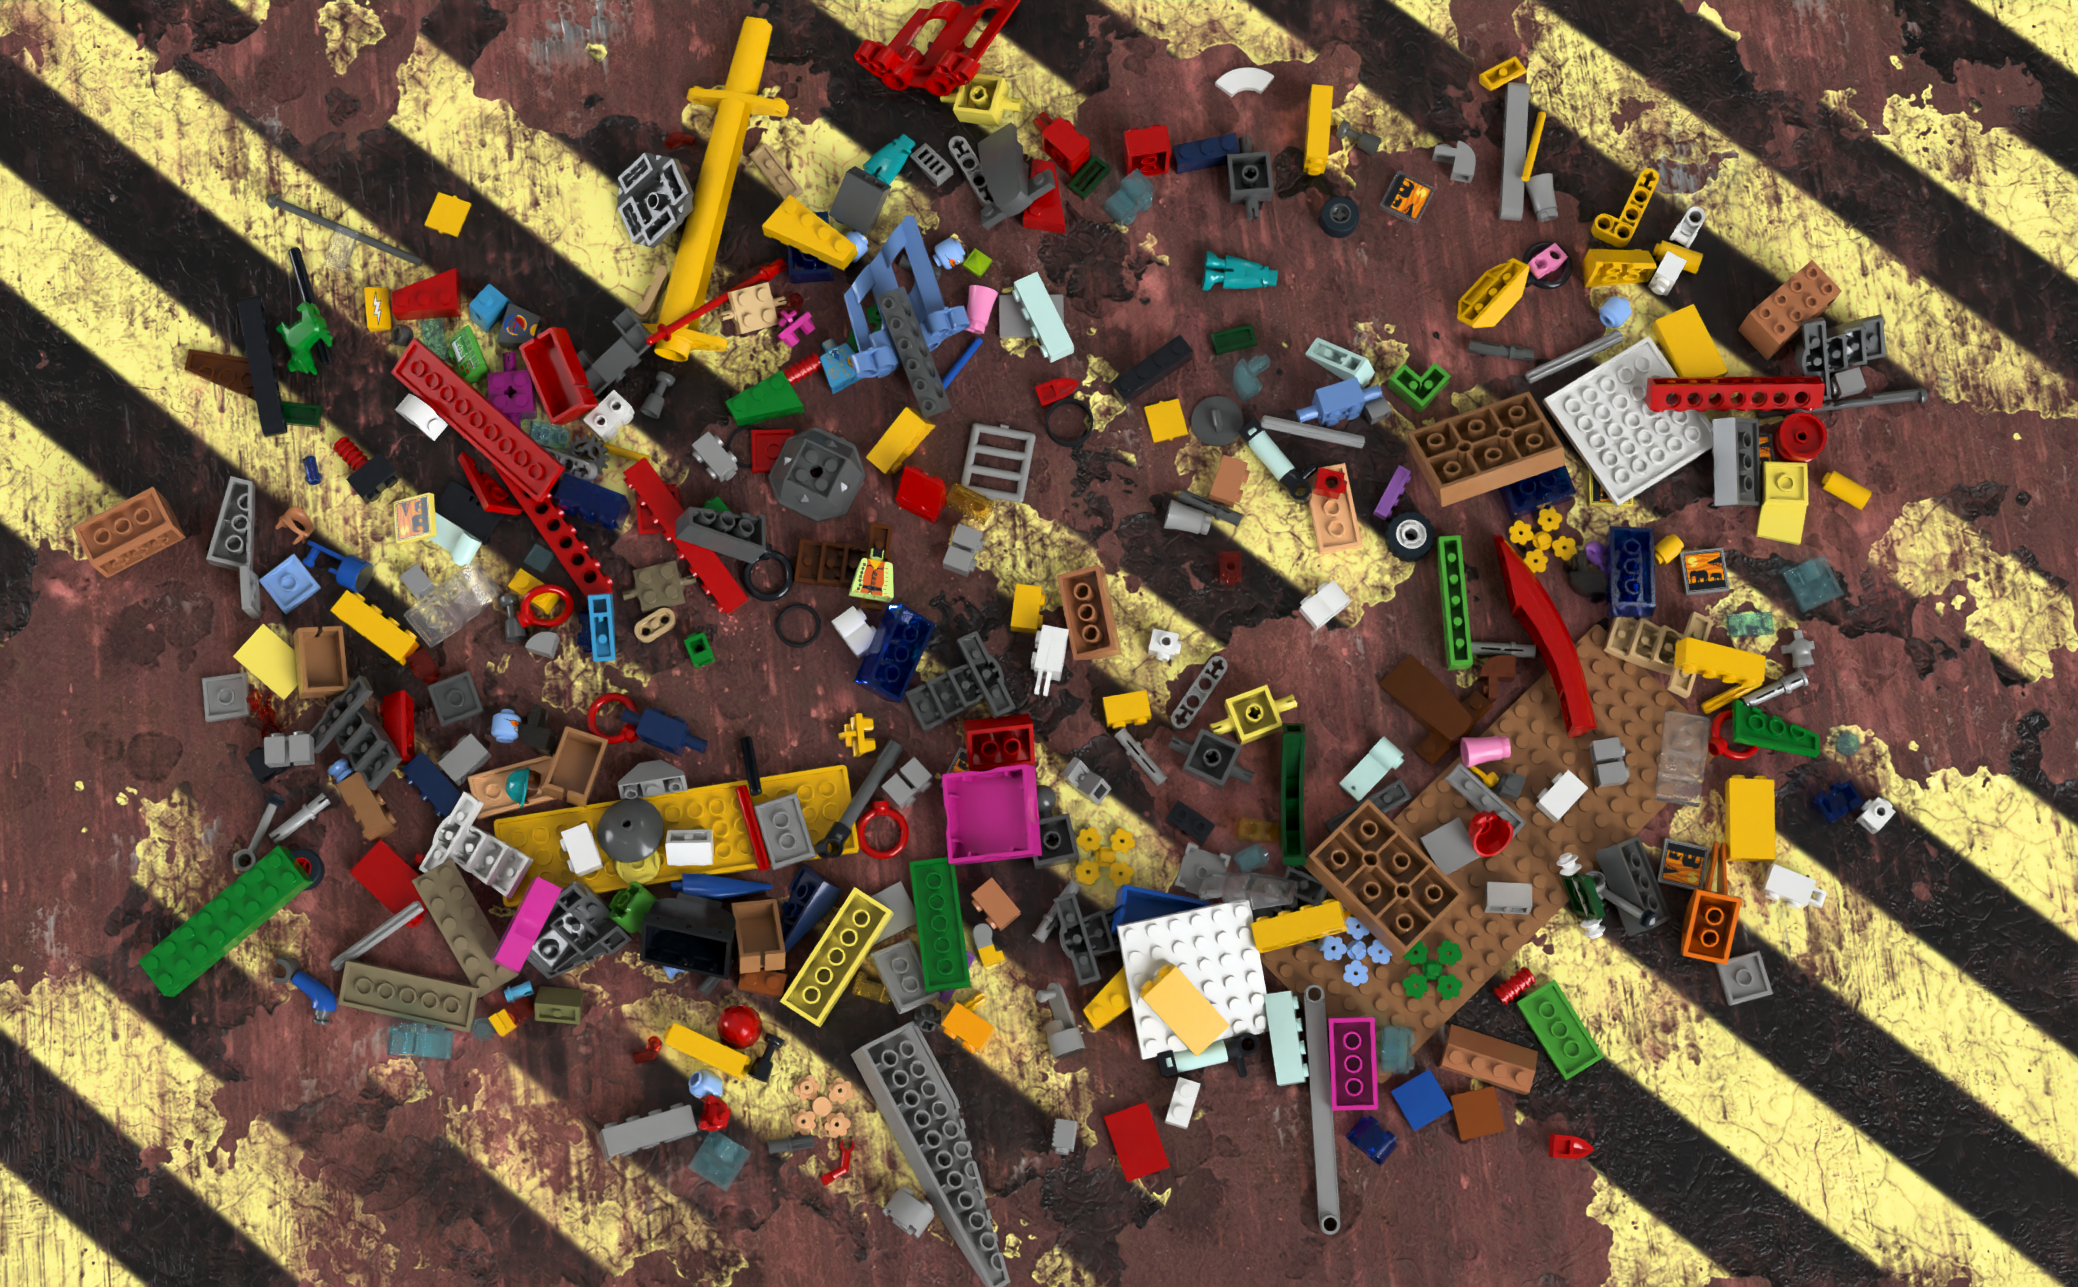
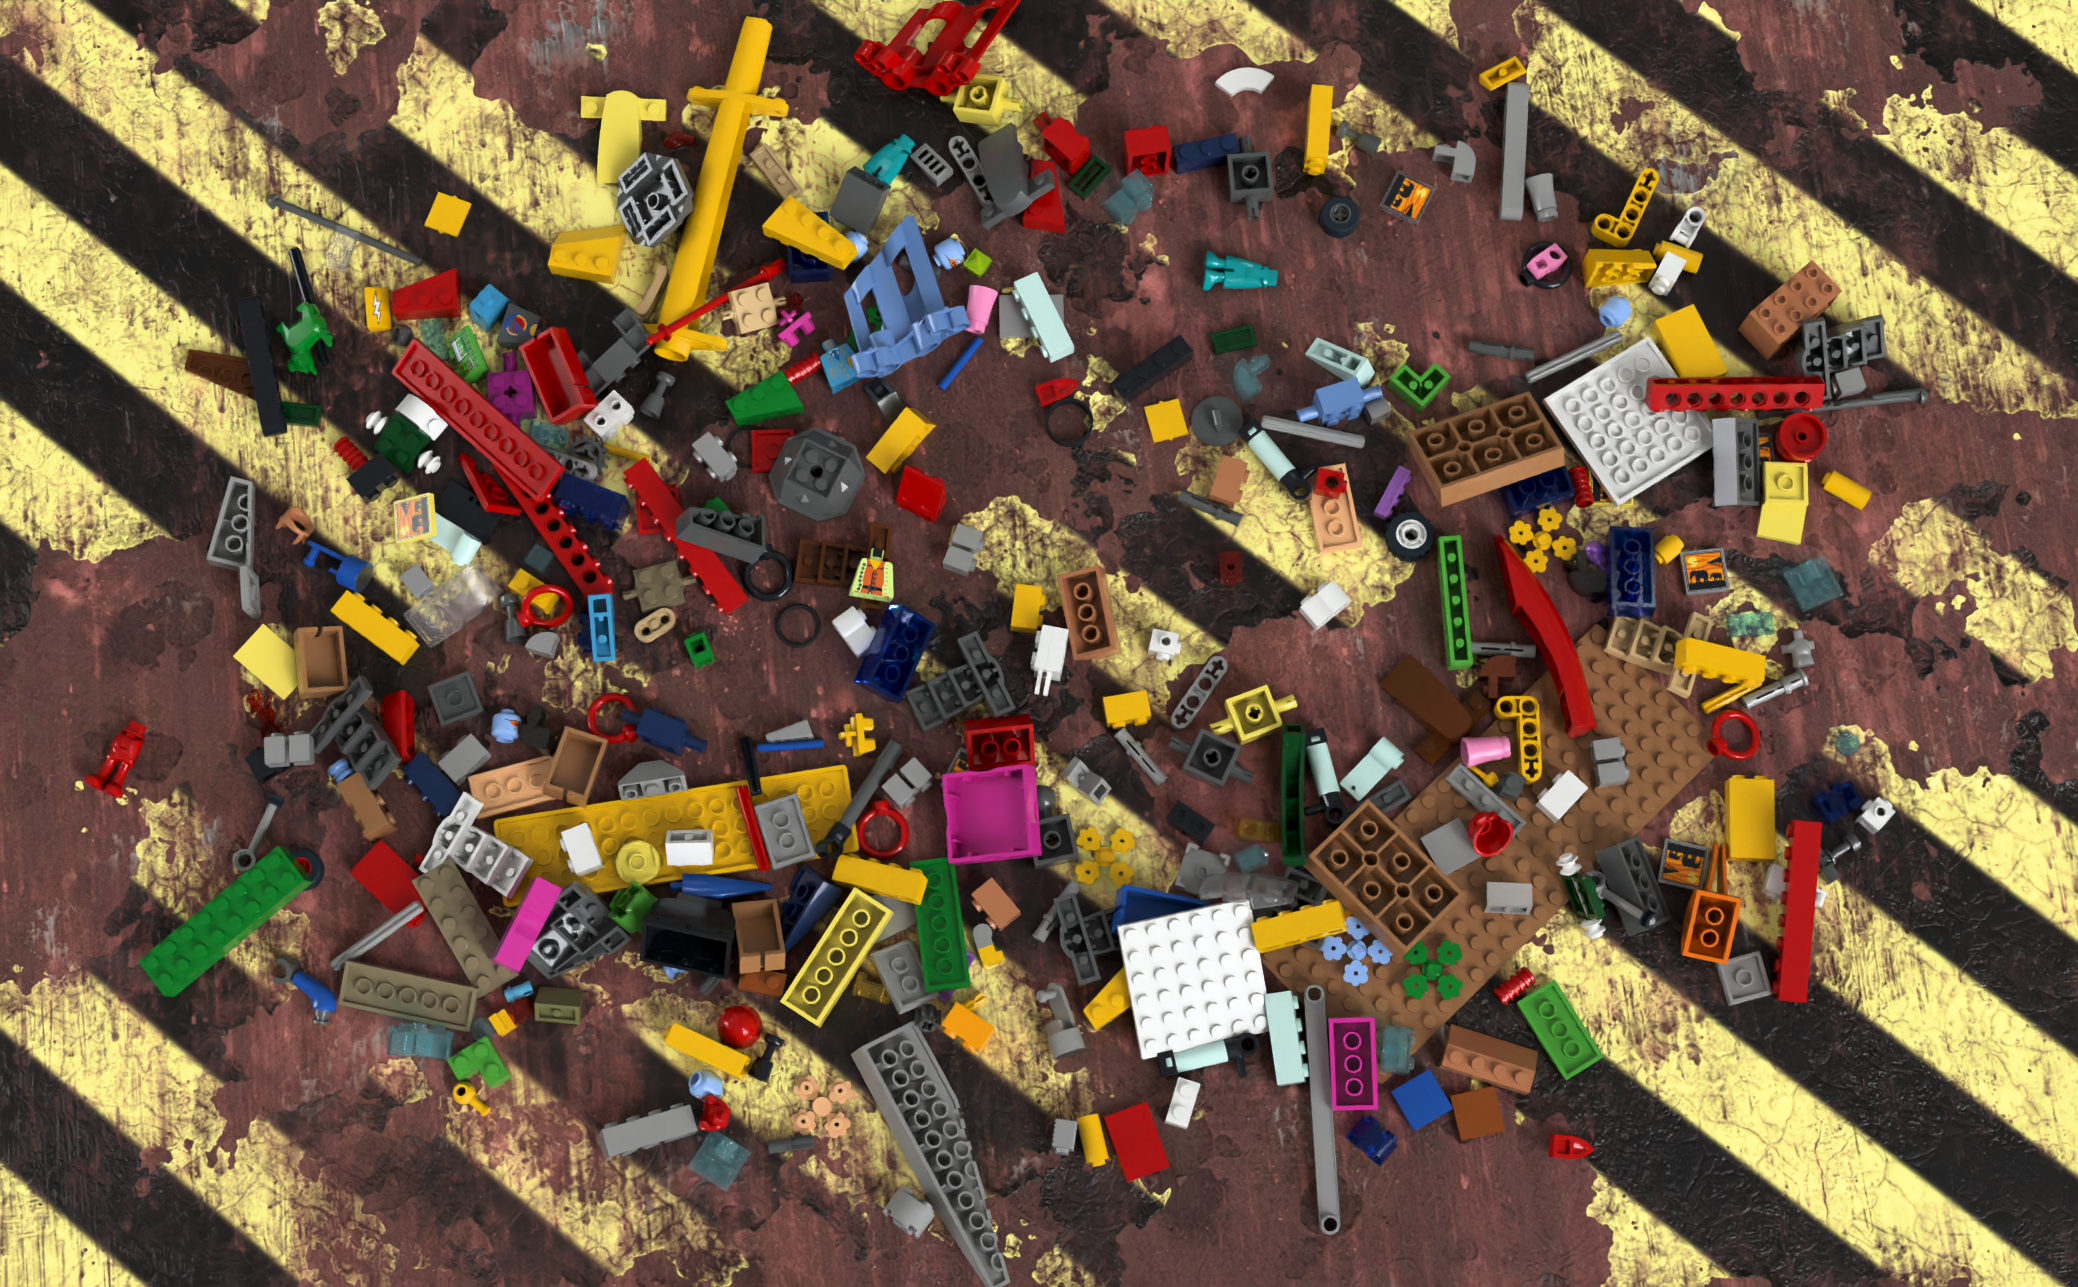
(123, 750): none -> red piece
(129, 532): nougat brick -> none
(226, 697): light grey tile -> none
(289, 584): light blue tile -> none
(301, 817): light grey pin -> none
(312, 476): clear blue pin -> none
(402, 442): none -> dark green plate
(423, 666): clear red brick -> none
(469, 1097): none -> yellow bar
(480, 1057): none -> bright green brick
(522, 785): teal piece -> none
(588, 253): none -> yellow wedge
(620, 129): none -> light yellow slope
(638, 839): dark grey dish -> none
(651, 1051): clear red arm -> none
(790, 745): none -> blue bar
(794, 732): none -> light grey slope
(842, 1169): red arm -> none
(880, 879): none -> yellow brick
(884, 399): none -> dark grey slope
(914, 352): dark grey brick -> none
(969, 503): clear yellow brick -> none
(1025, 457): light grey bar -> none
(1092, 1140): none -> yellow brick
(1183, 1009): yellow brick -> none
(1186, 518): light grey plant -> none
(1324, 779): none -> piece
(1493, 294): yellow wedge -> none
(1524, 740): none -> yellow beam
(1533, 146): yellow bar -> none
(1581, 484): none -> red piece
(1682, 758): clear slope -> none
(1770, 732): green wing -> none
(1798, 910): none -> red brick
(1827, 858): none -> dark grey bar

